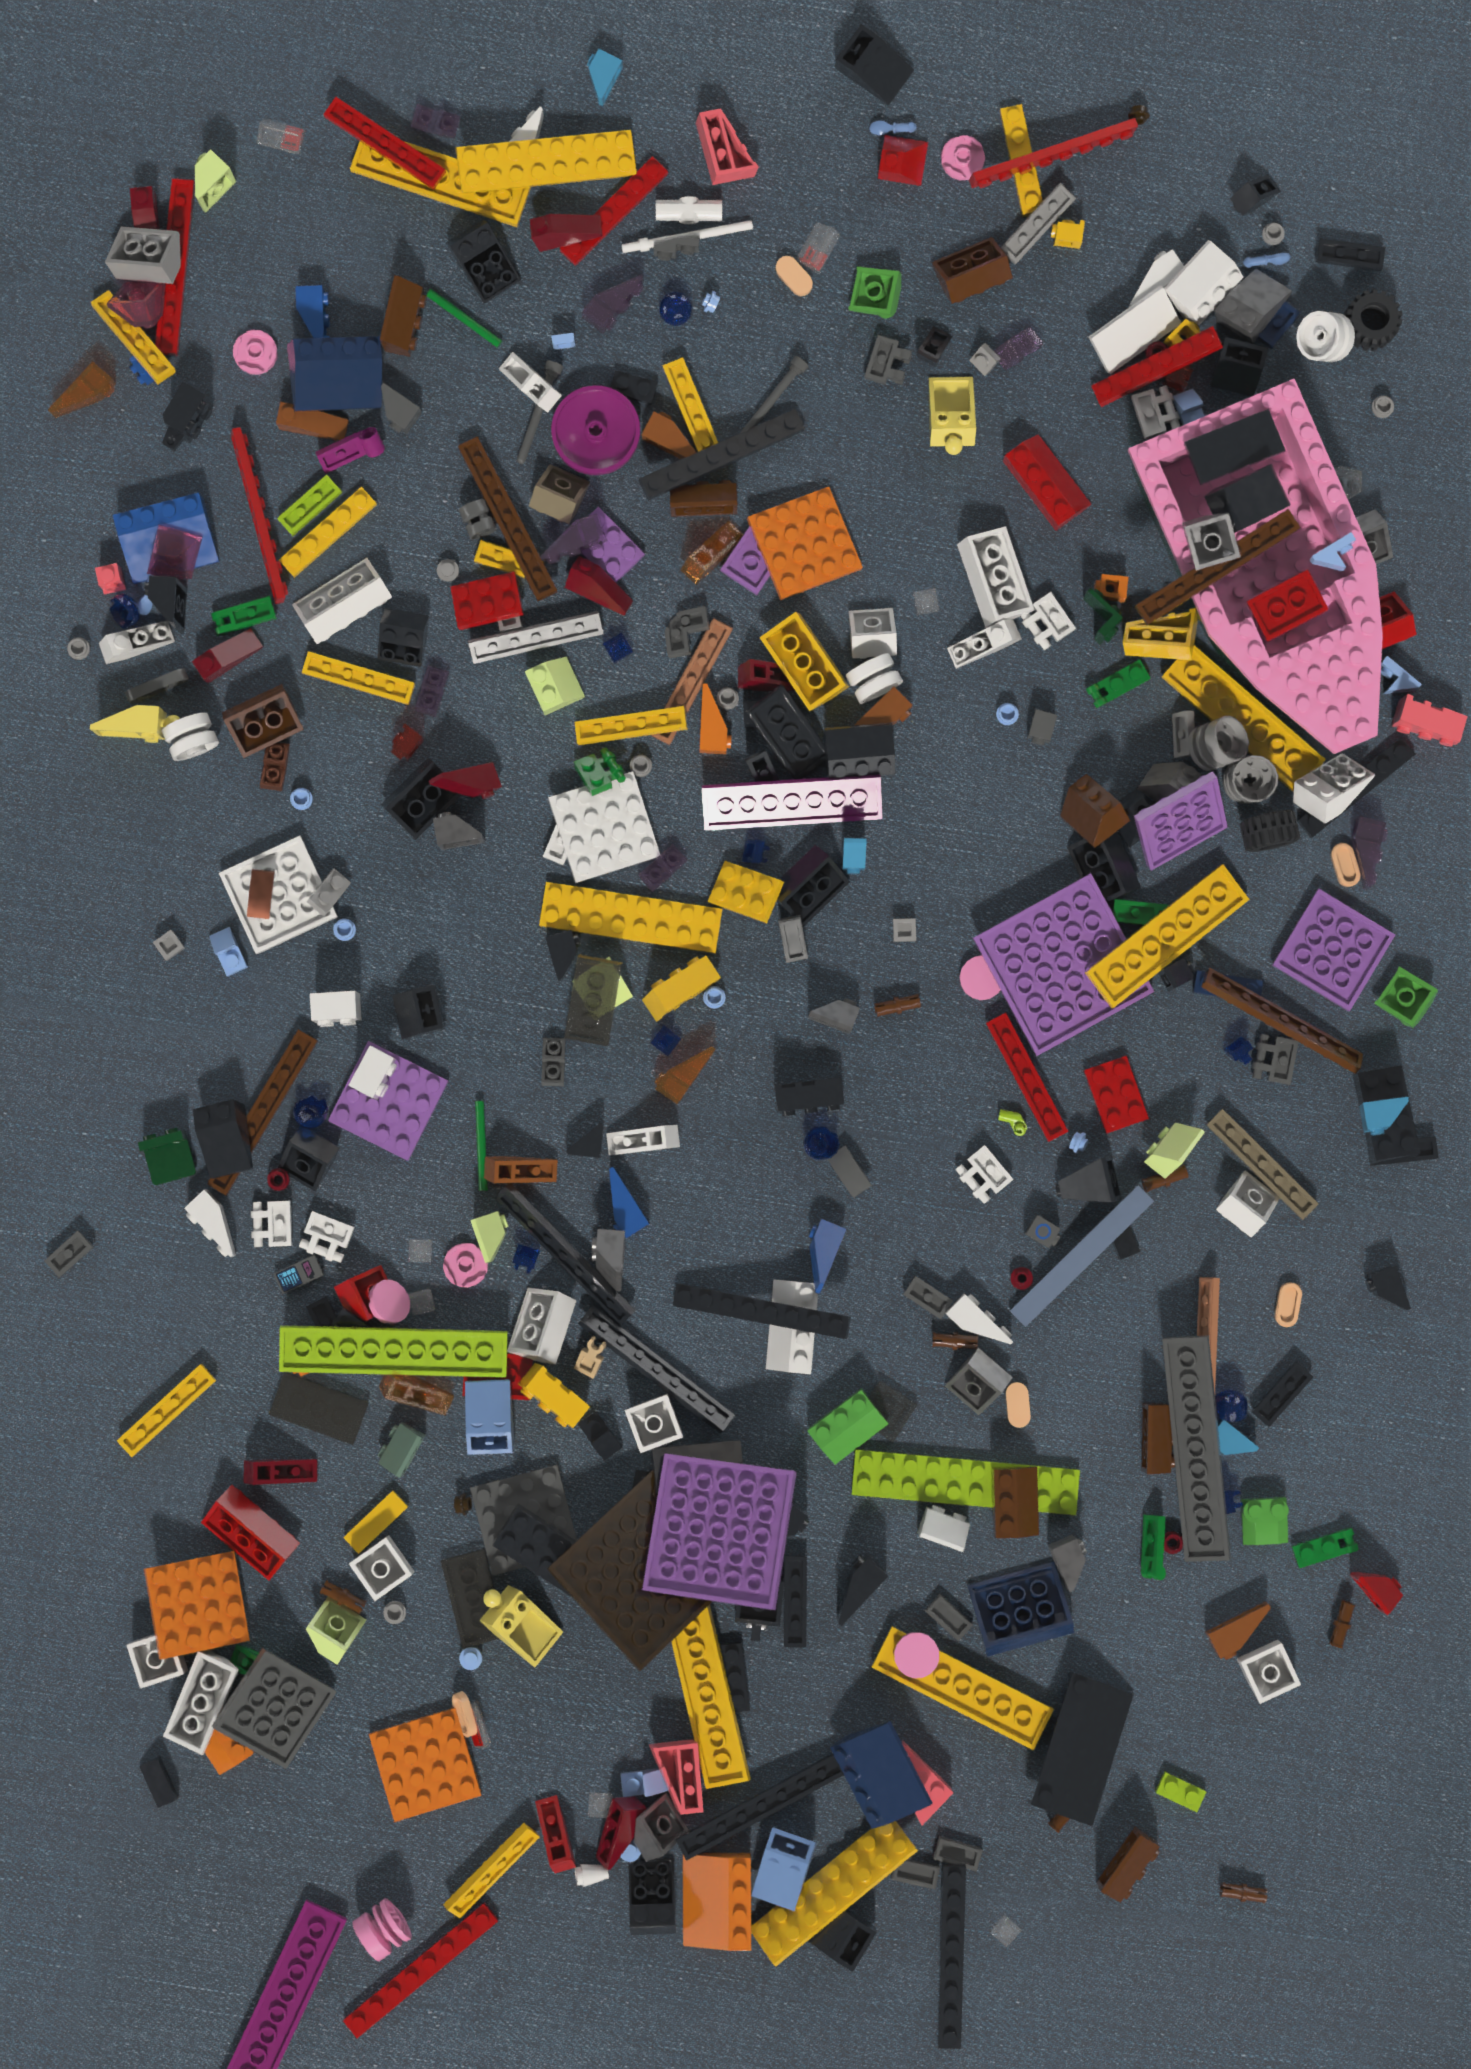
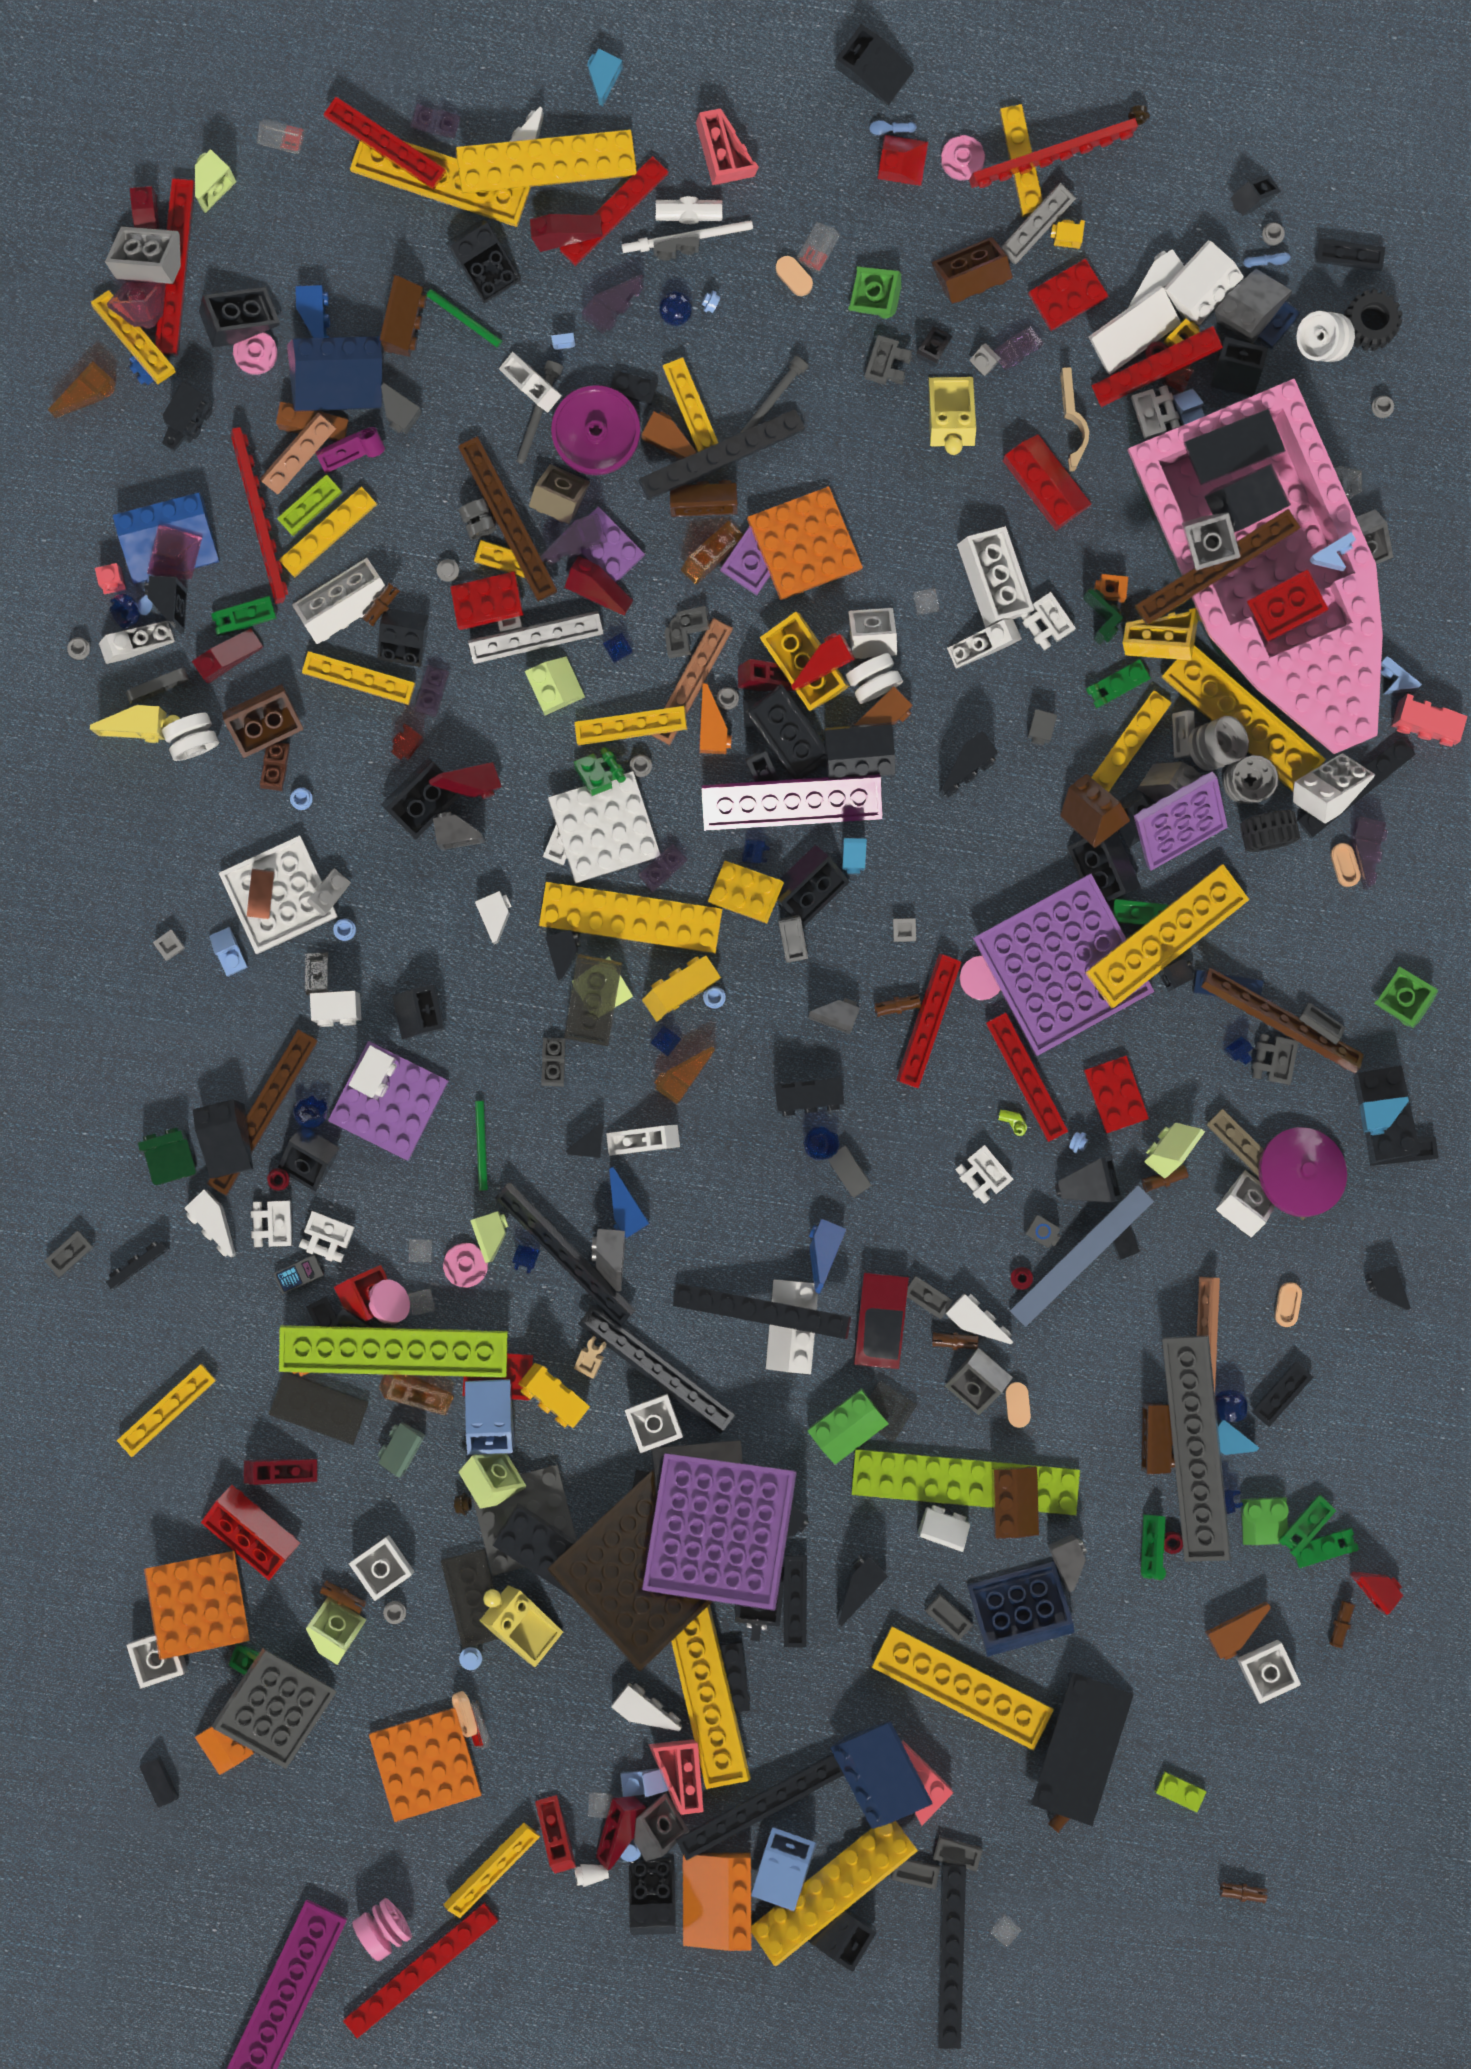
(136, 1264): none -> black plate
(201, 1701): white slope -> none
(237, 315): none -> black slope
(298, 453): none -> nougat plate
(316, 973): none -> clear smoke plate
(375, 1521): yellow tile -> none
(381, 604): none -> reddish brown pin
(491, 1478): none -> yellowish green slope
(494, 914): none -> white slope
(519, 1169): dark orange slope -> none
(541, 1325): white slope -> none
(600, 1435): black slope -> none
(640, 1709): none -> white slope
(826, 659): none -> red slope
(881, 1321): none -> slope
(916, 1655): bright pink tile -> none
(928, 1021): none -> red plate
(975, 755): none -> black slope
(1007, 714): light blue plate -> none
(1068, 294): none -> red plate
(1069, 413): none -> tan piece
(1128, 1865): reddish brown slope -> none
(1131, 740): none -> yellow plate
(1302, 1172): none -> magenta dish
(1307, 1525): none -> green plate
(1322, 1023): none -> dark grey tile
(1333, 950): medium lavender plate -> none
(1396, 620): red slope -> none

